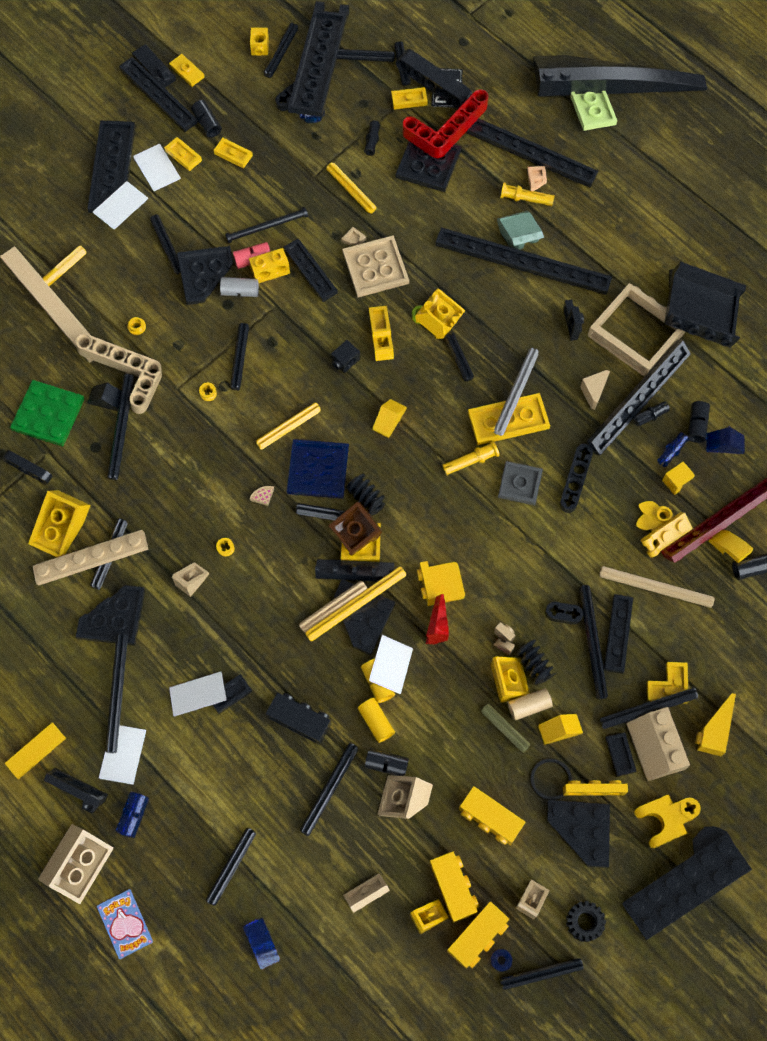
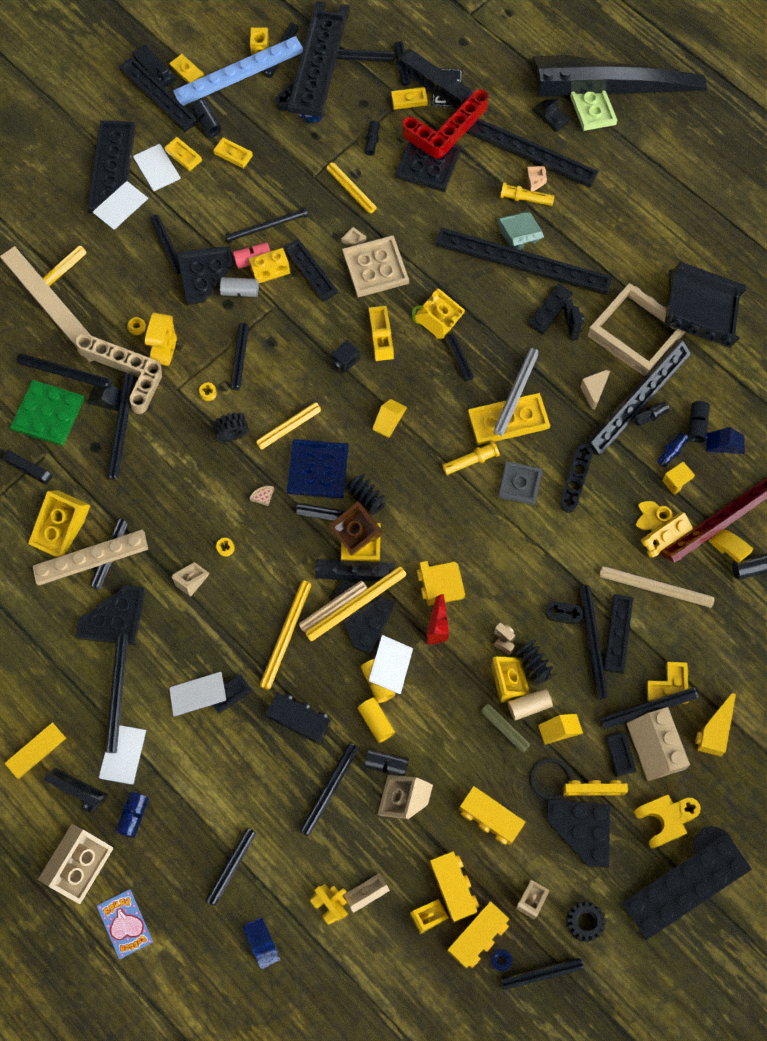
(65, 371): none -> black axle
(161, 338): none -> yellow beam
(230, 427): none -> black tyre
(238, 71): none -> light blue plate
(285, 635): none -> yellow axle
(333, 900): none -> yellow hips
(549, 113): none -> black slope
(550, 309): none -> black plate

